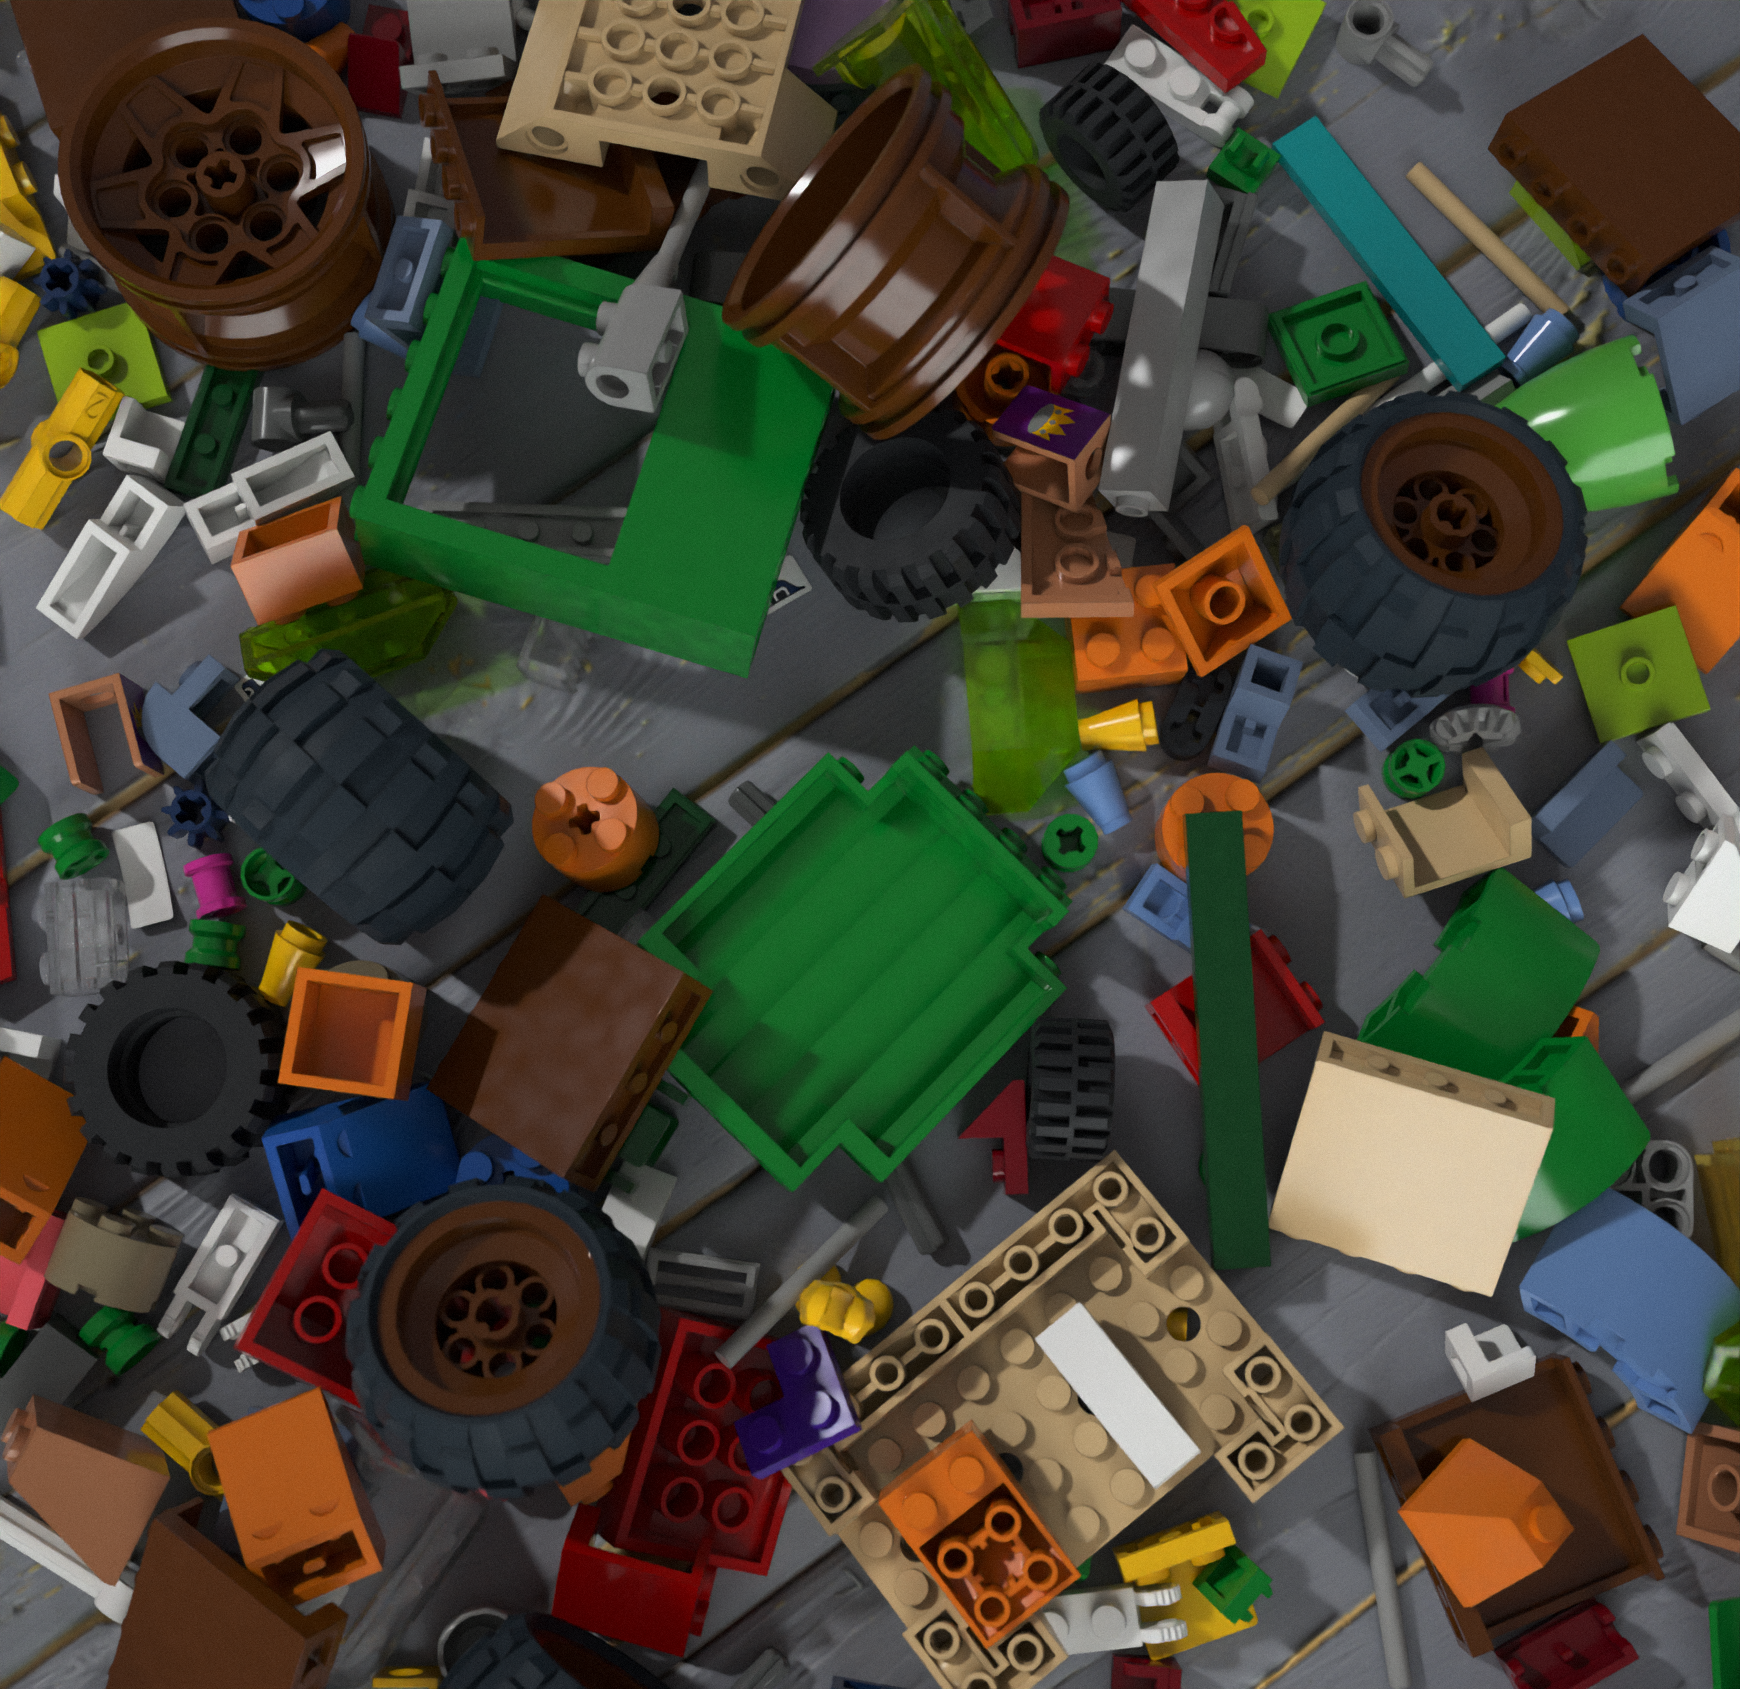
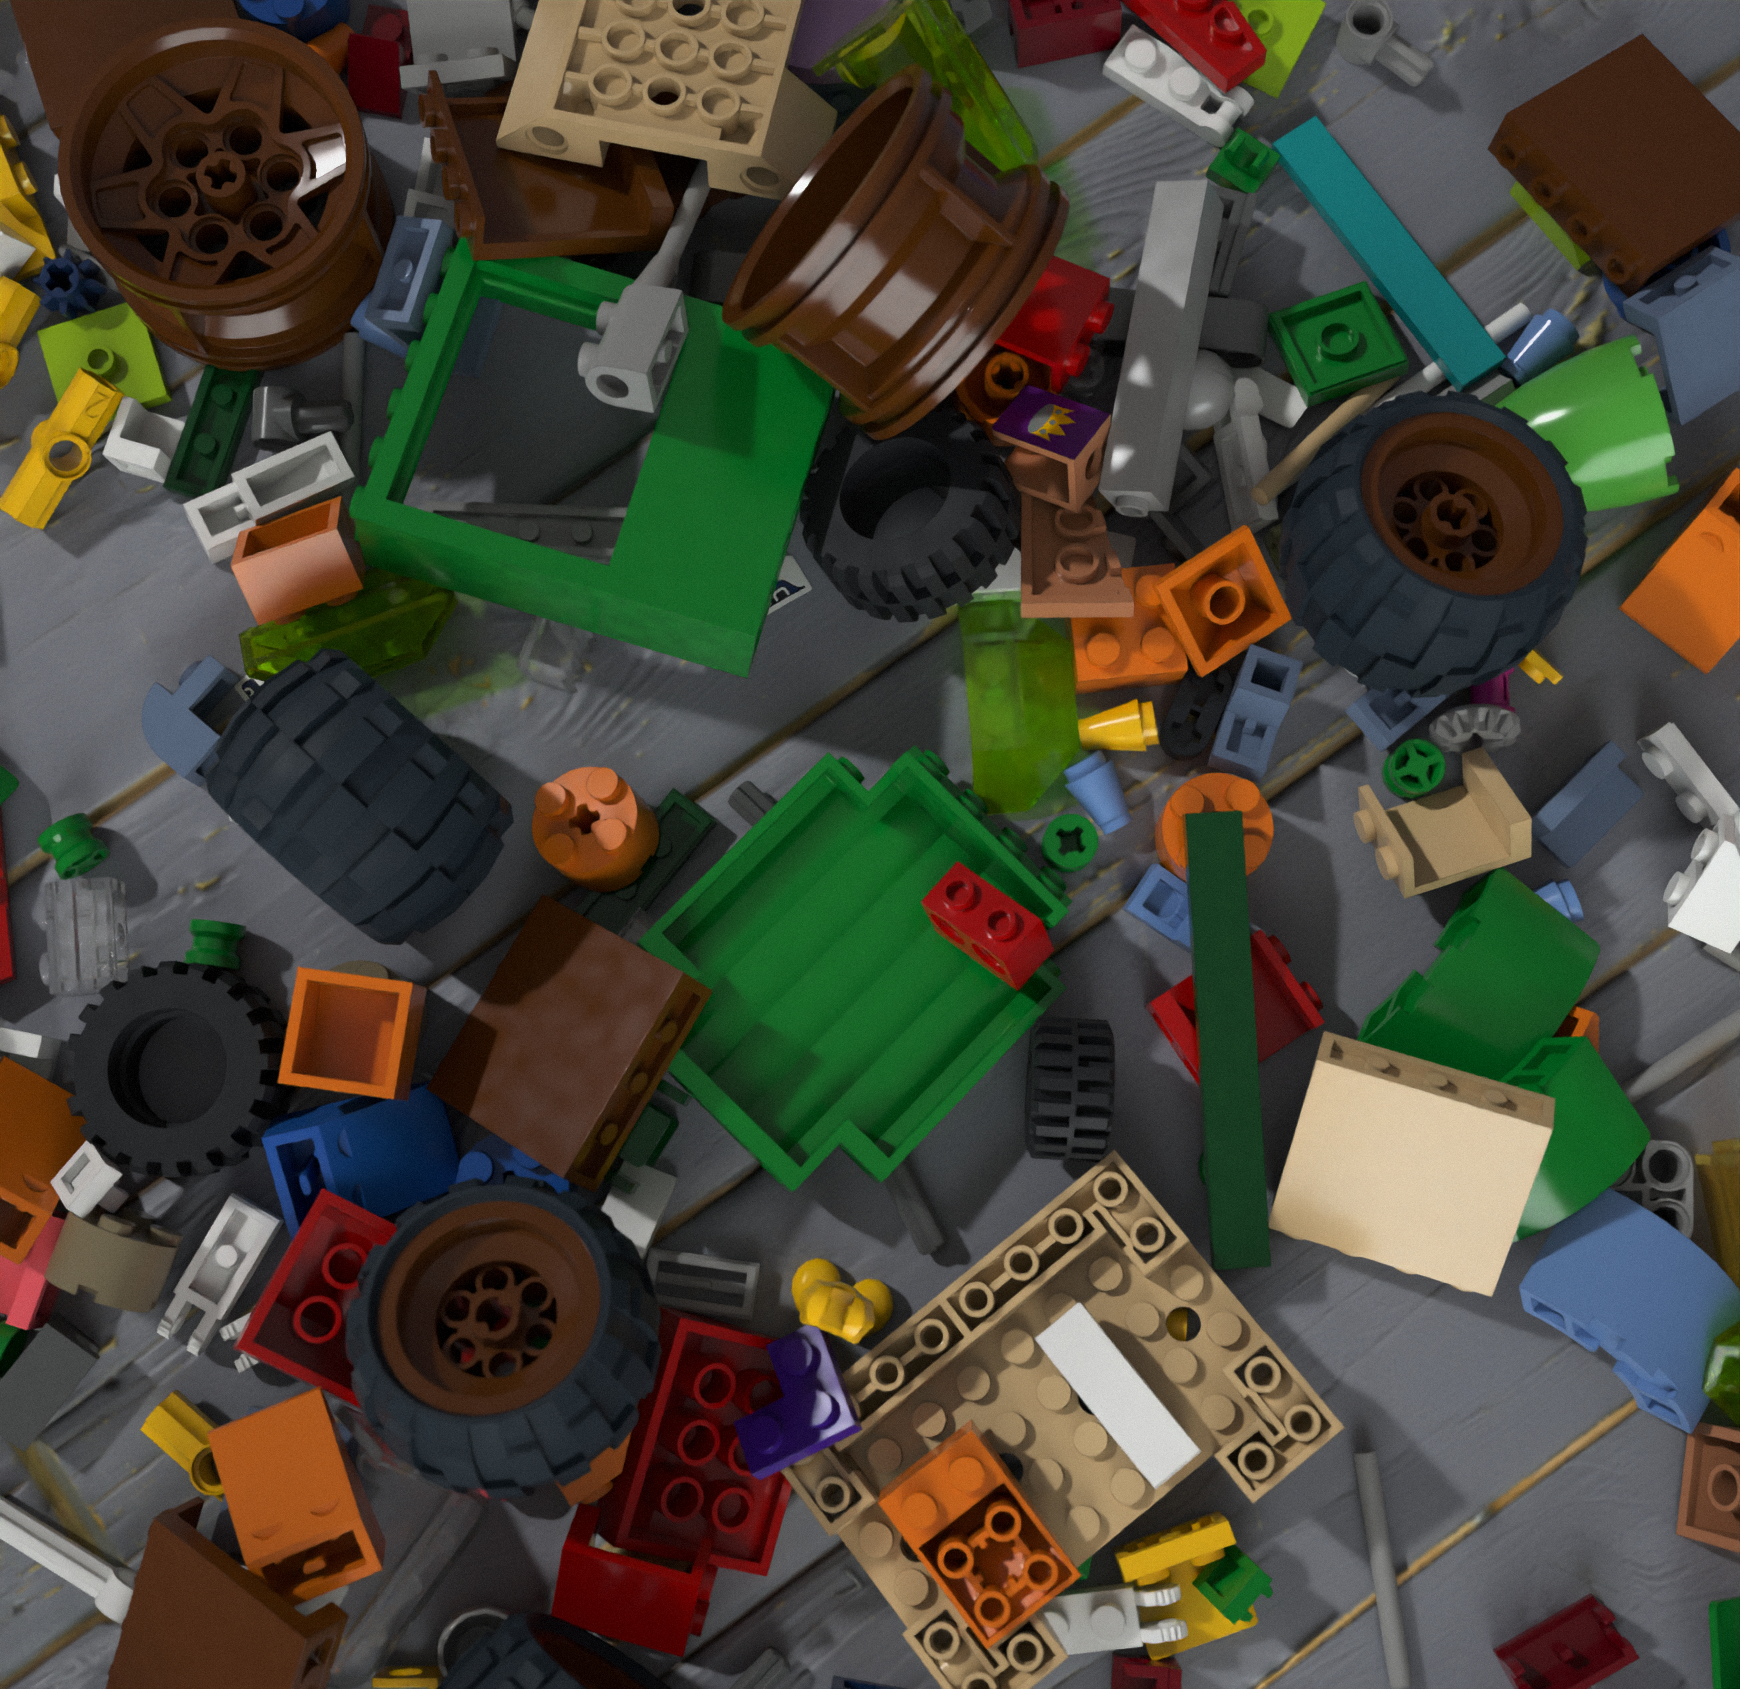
(69, 710): nougat piece -> none
(85, 1480): nougat slope -> none
(88, 1181): none -> white tile
(111, 554): white slope -> none
(117, 1332): green wheel -> none
(143, 874): white sticker -> none
(184, 816): dark blue gear -> none
(214, 886): dark pink bush -> none
(262, 878): green wheel -> none
(291, 948): yellow cone -> none
(789, 1293): light grey bar -> none
(987, 925): none -> red brick
(1005, 1120): dark red slope -> none
(1109, 137): black tyre -> none
(1484, 1522): orange slope -> none
(1485, 240): tan bar -> none
(1488, 1360): white panel -> none
(1554, 1436): reddish brown panel -> none
(1638, 675): lime plate -> none

